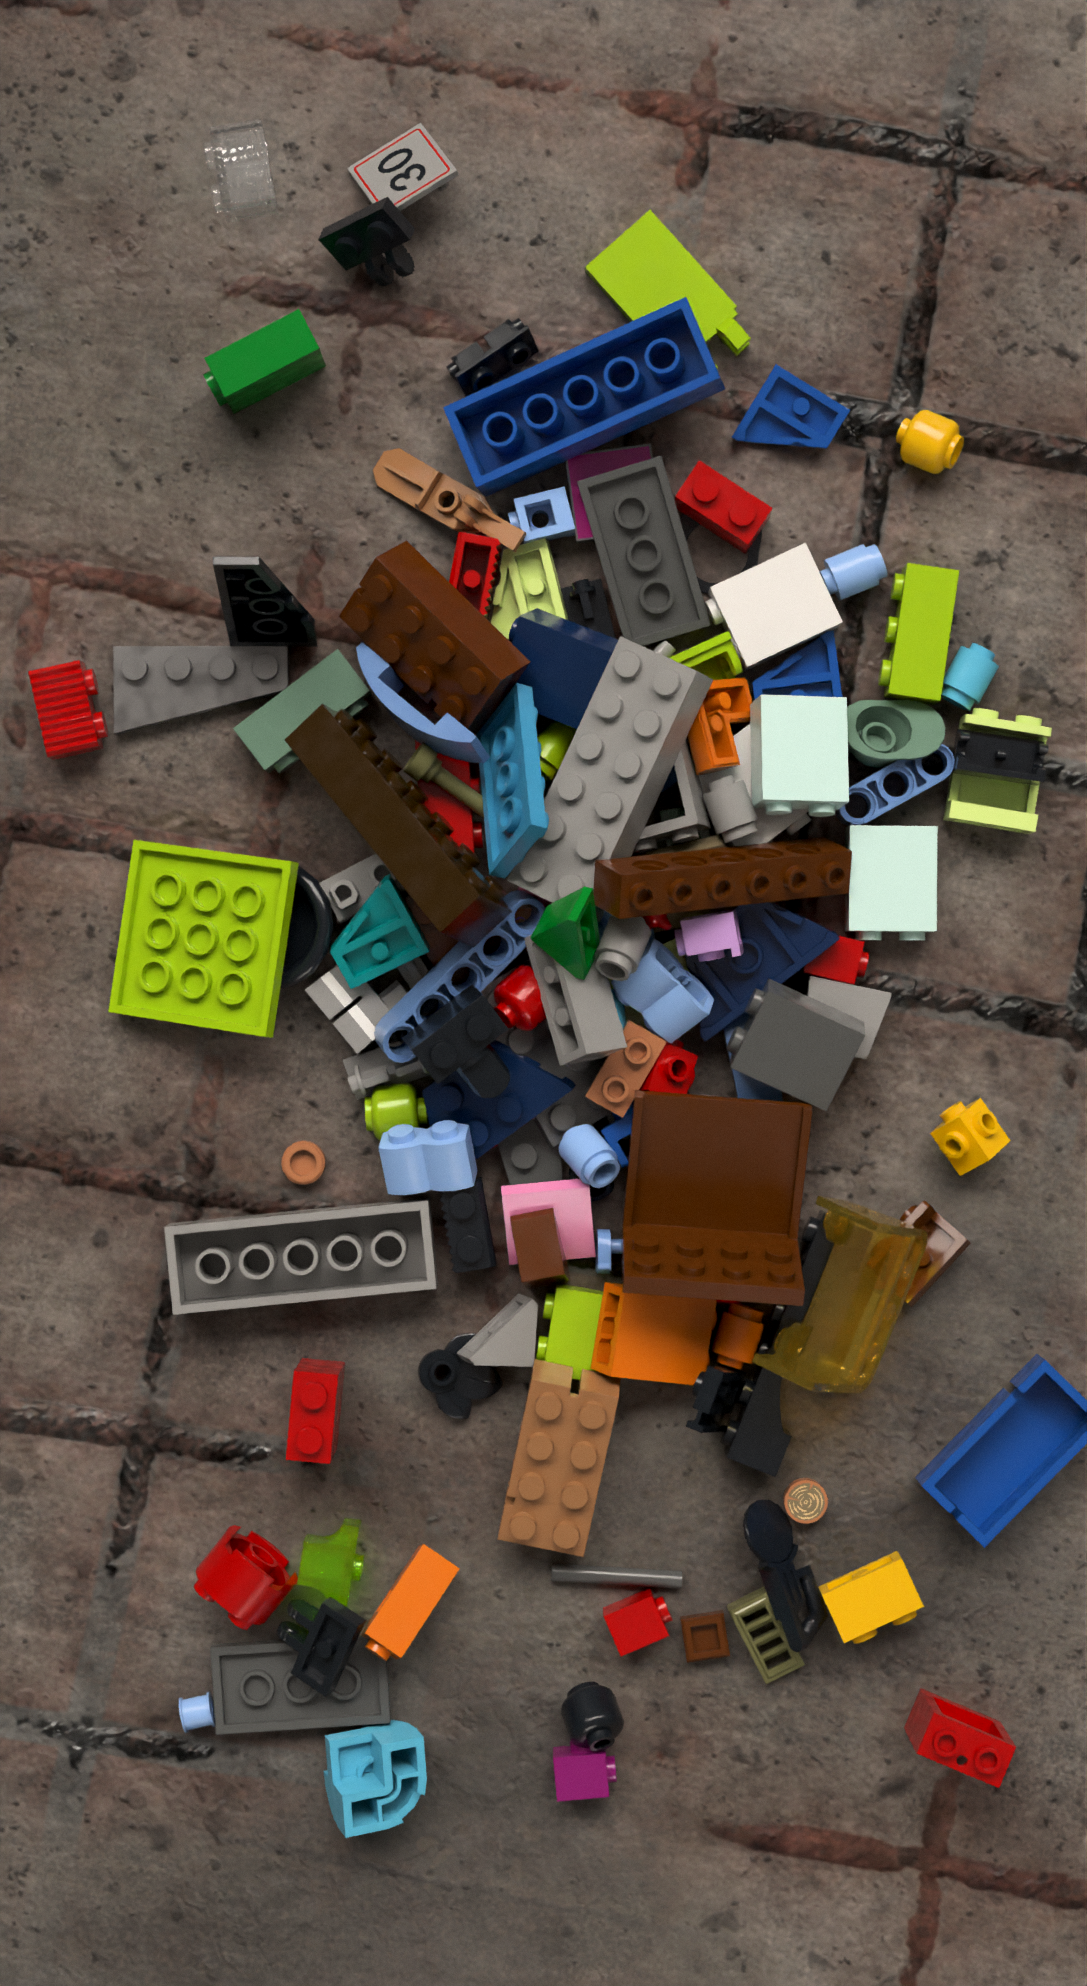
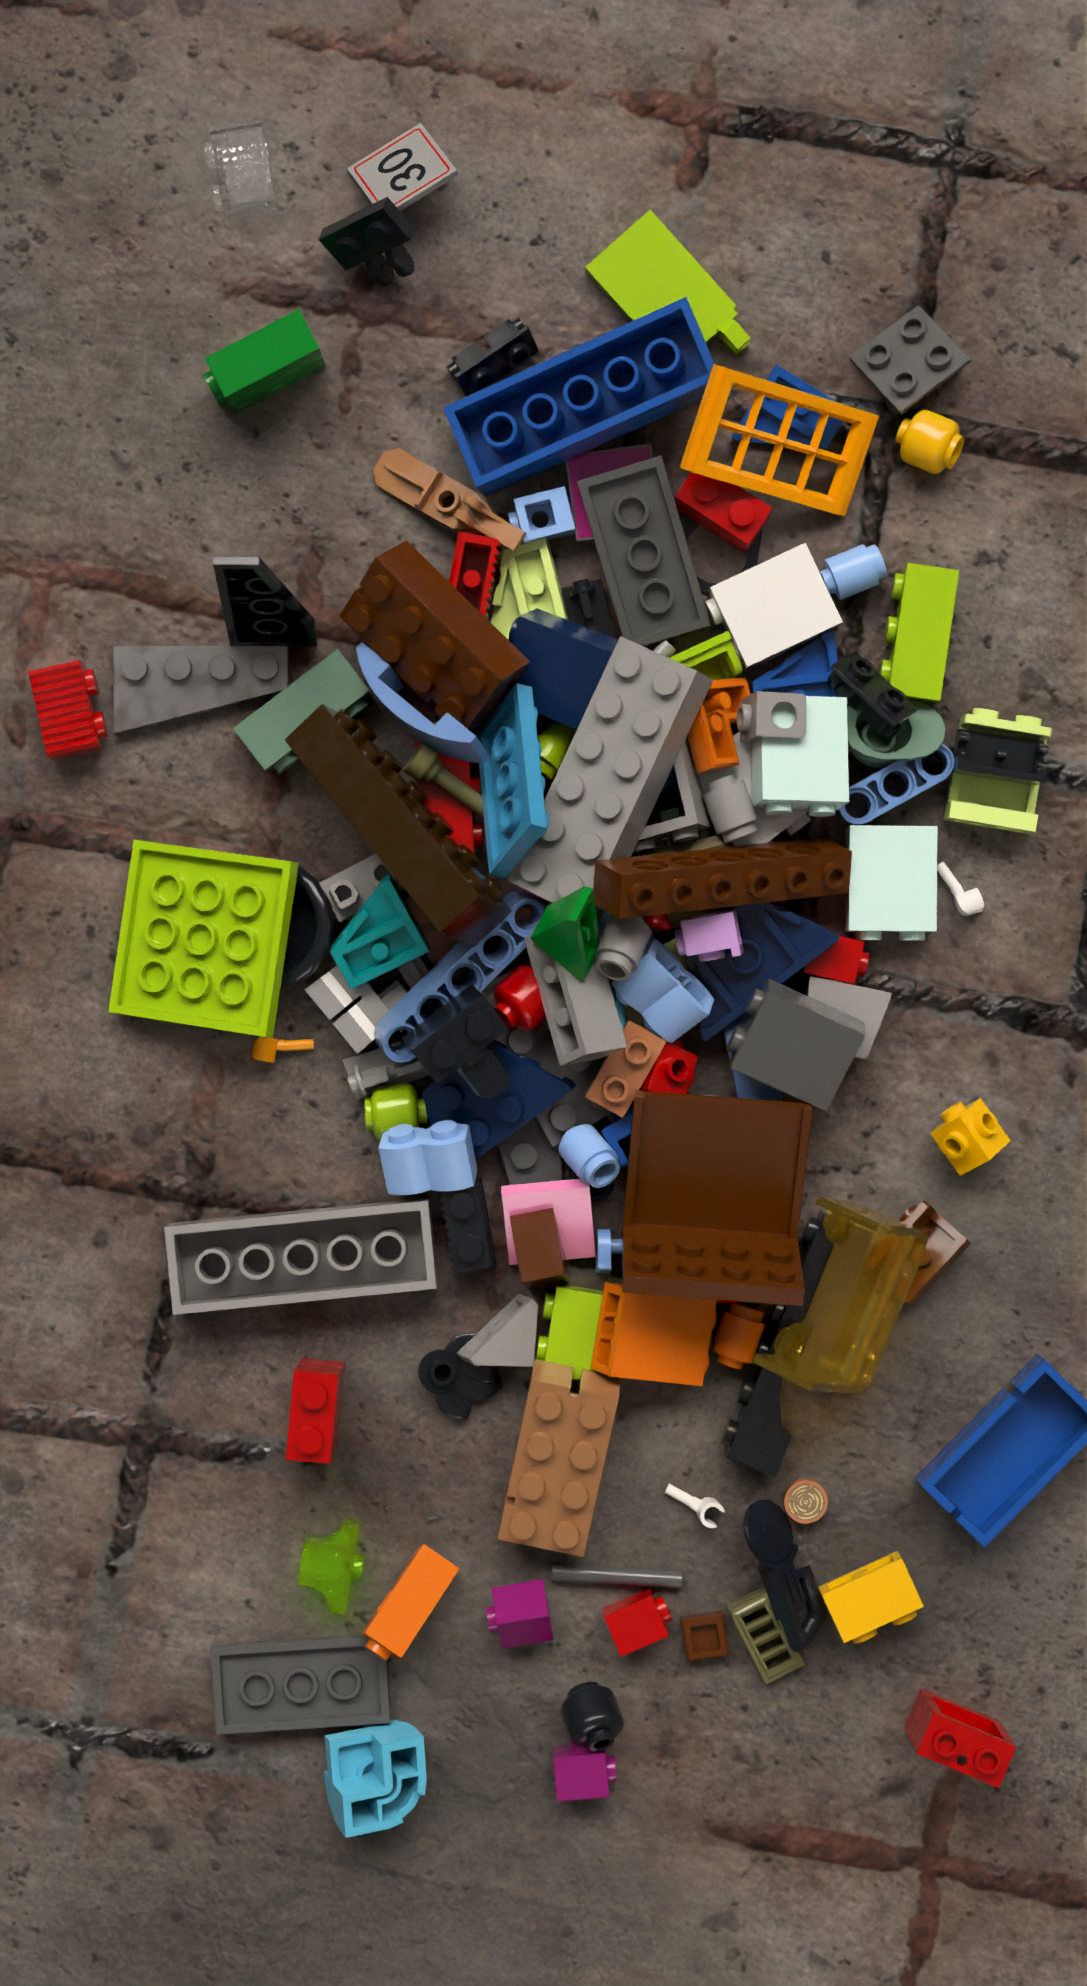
(197, 1712): light blue axle -> none
(244, 1577): red brick -> none
(266, 1048): none -> light orange hand
(303, 1162): nougat tile -> none
(325, 1646): black hinge -> none
(520, 1614): none -> magenta brick
(695, 1504): none -> white hand
(709, 419): none -> light orange piece
(715, 1396): black plate -> none
(756, 720): none -> light grey bracket
(859, 681): none -> black hinge
(910, 360): none -> dark grey hinge
(966, 902): none -> white hand
(969, 676): medium azure brick -> none

